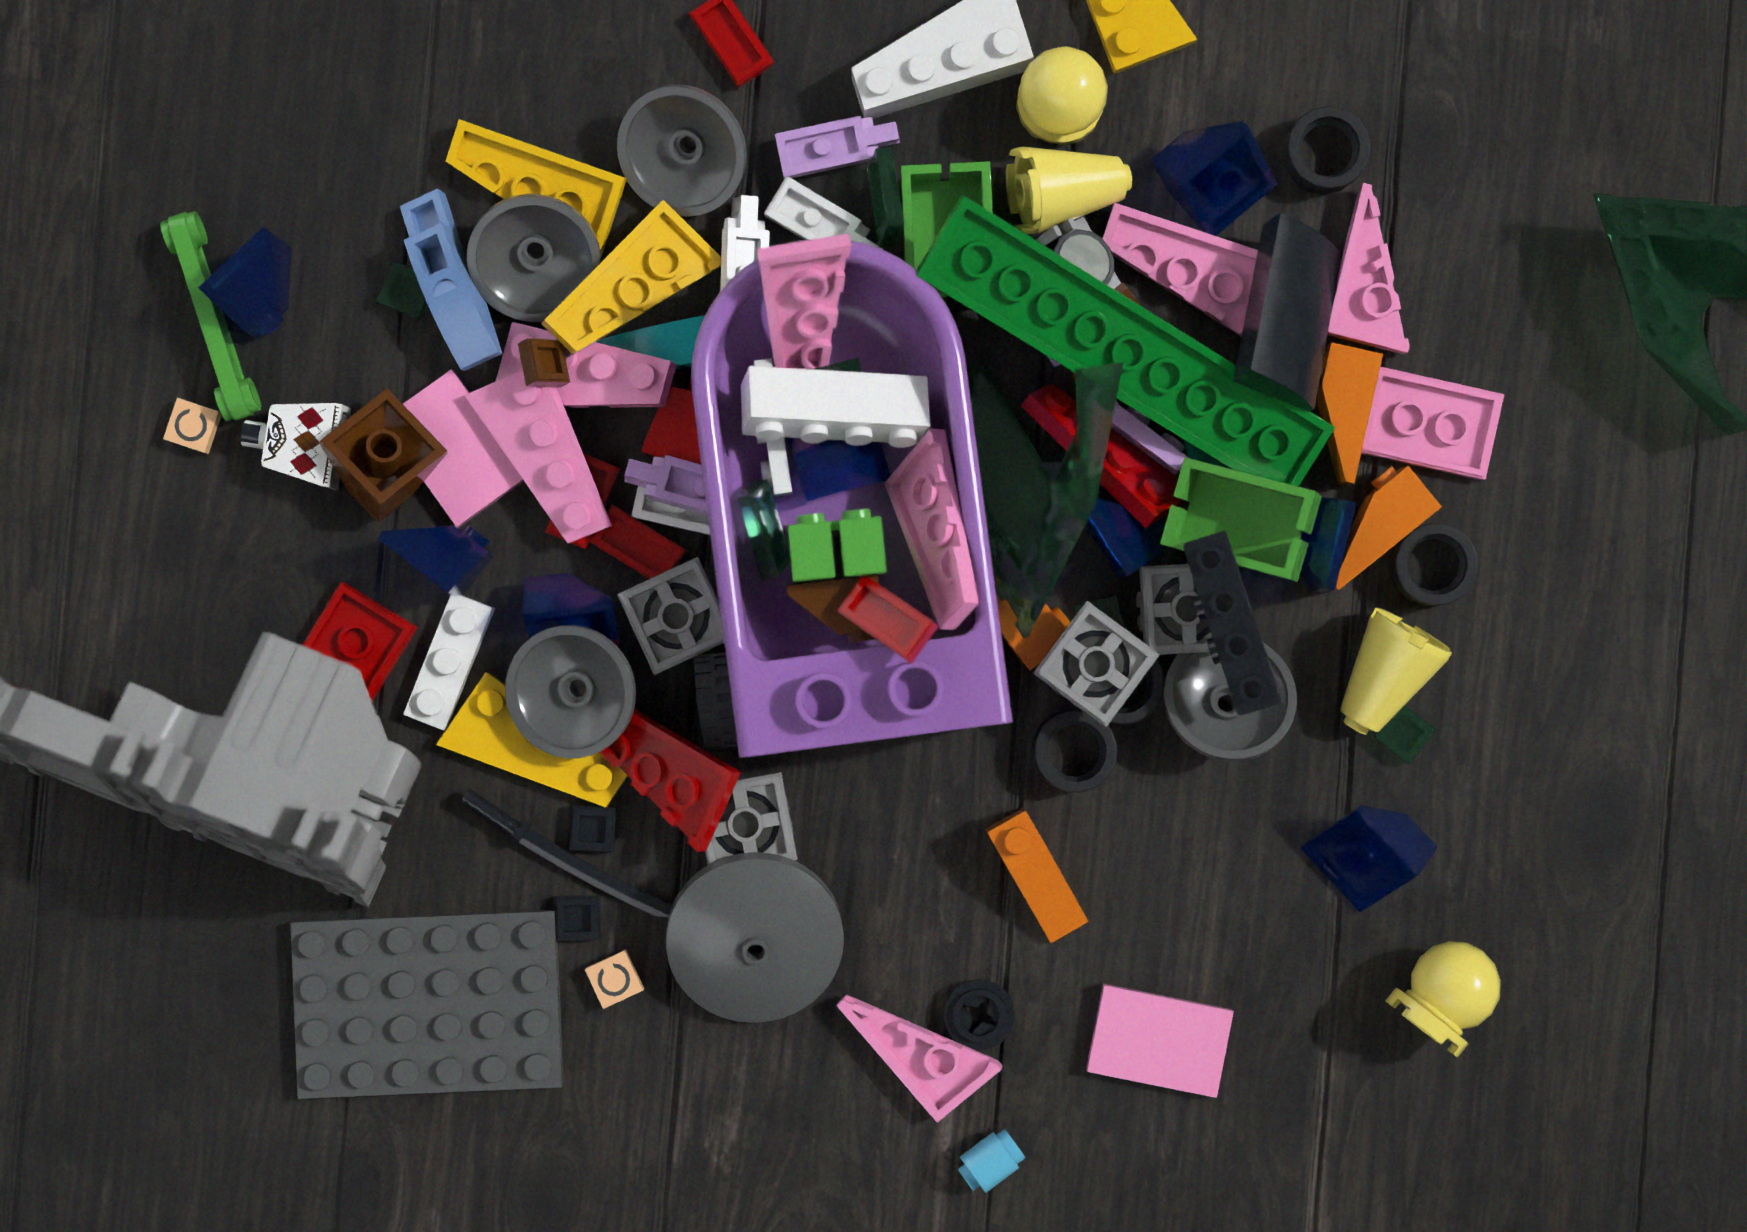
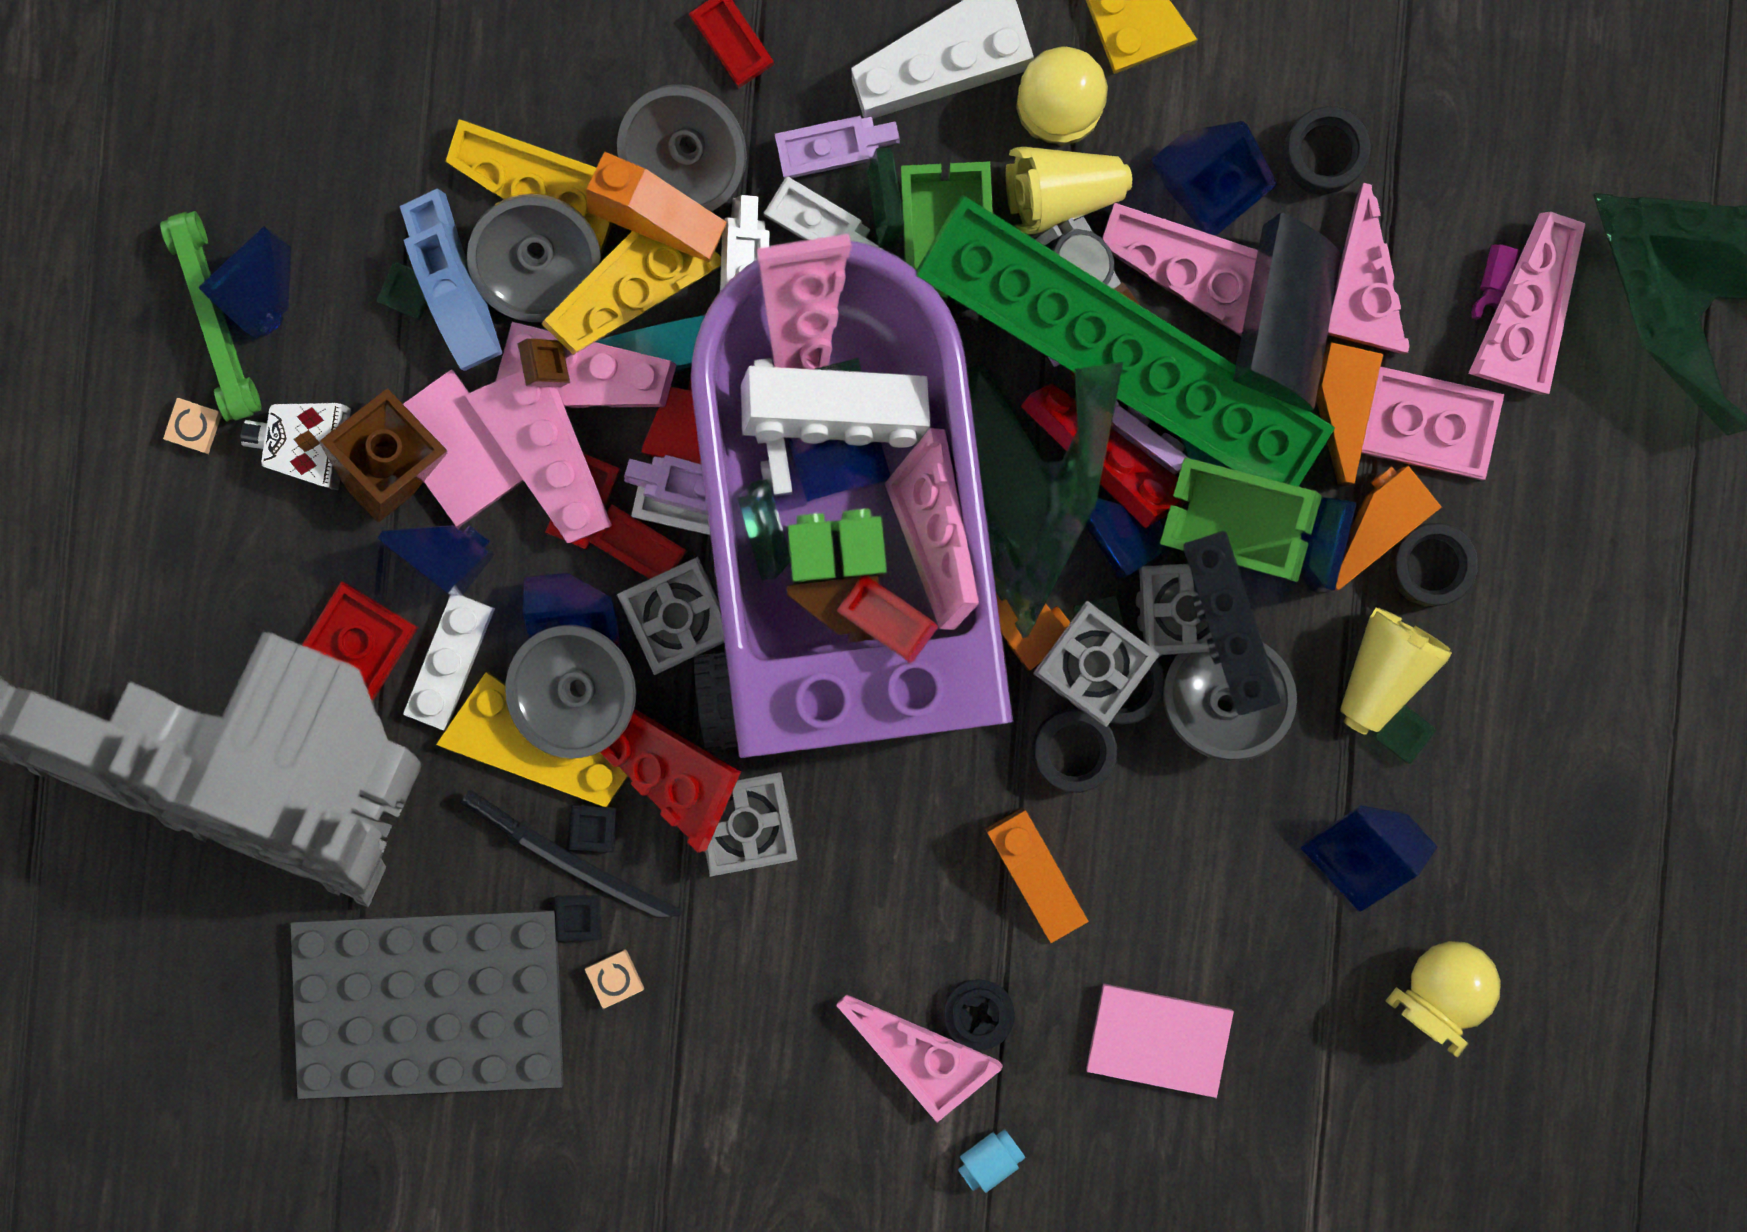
(652, 208): none -> orange slope
(749, 903): dark grey dish -> none
(1496, 277): none -> magenta bar
(1531, 315): none -> bright pink wing

